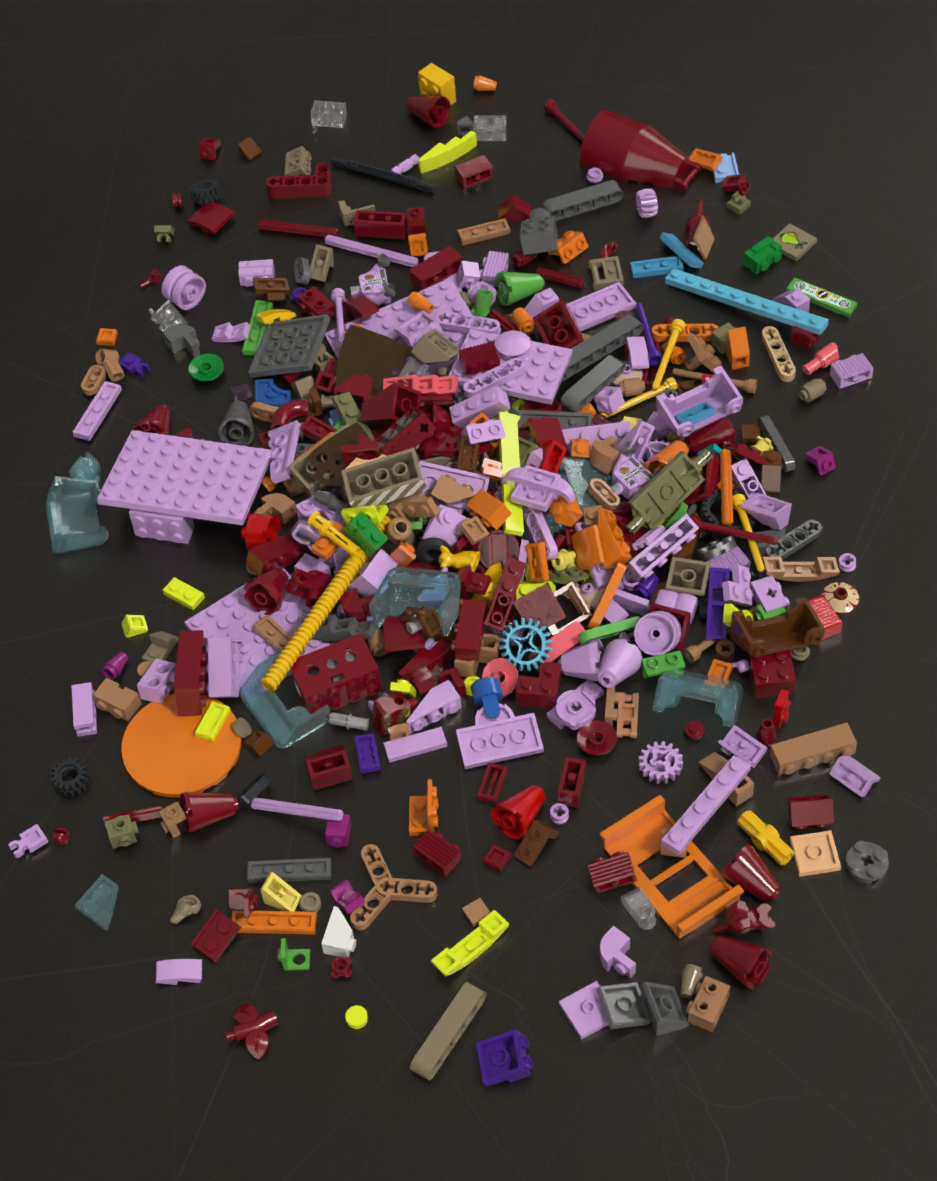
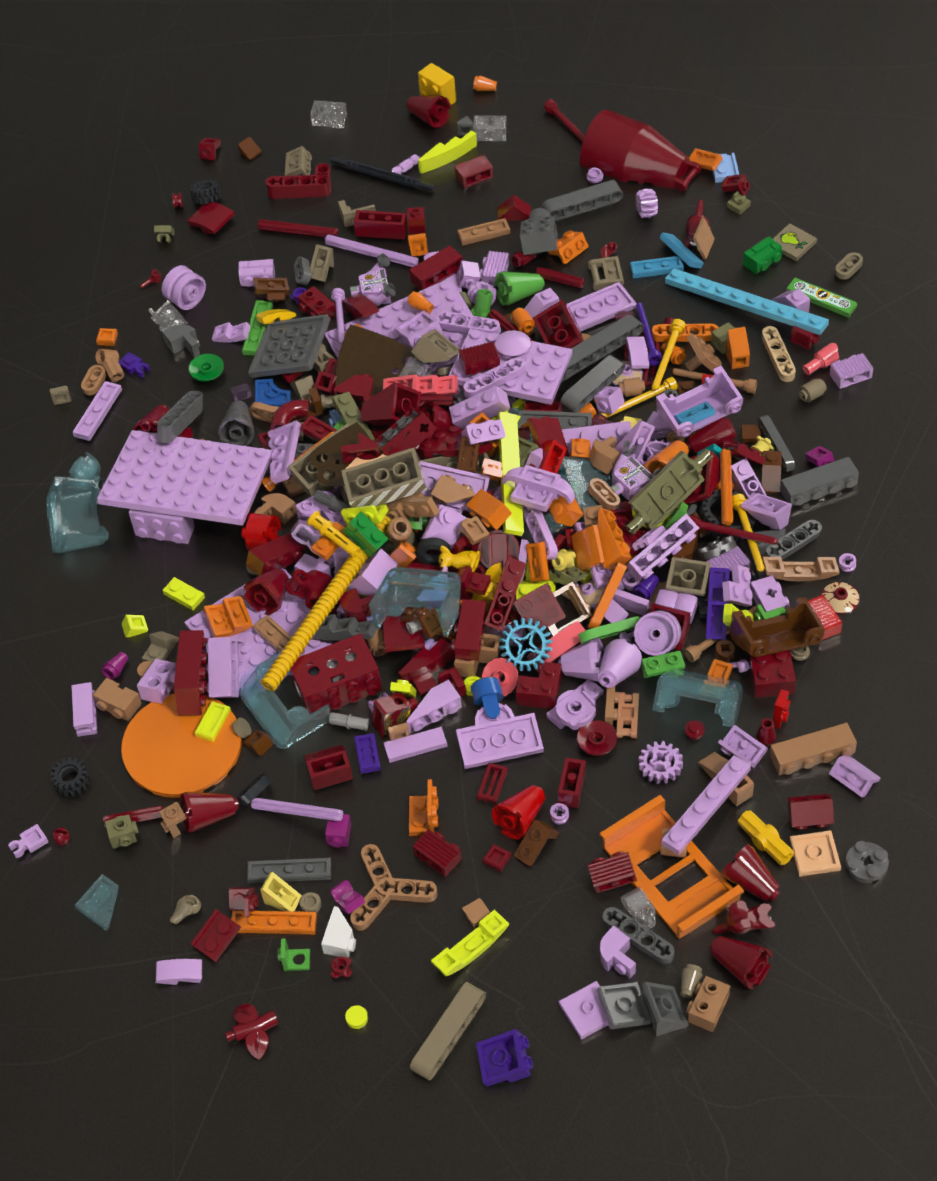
(60, 395): none -> dark tan tile
(179, 416): none -> dark grey beam
(228, 618): none -> orange slope
(640, 933): none -> dark grey beam
(819, 481): none -> dark grey brick
(848, 265): none -> dark tan plate

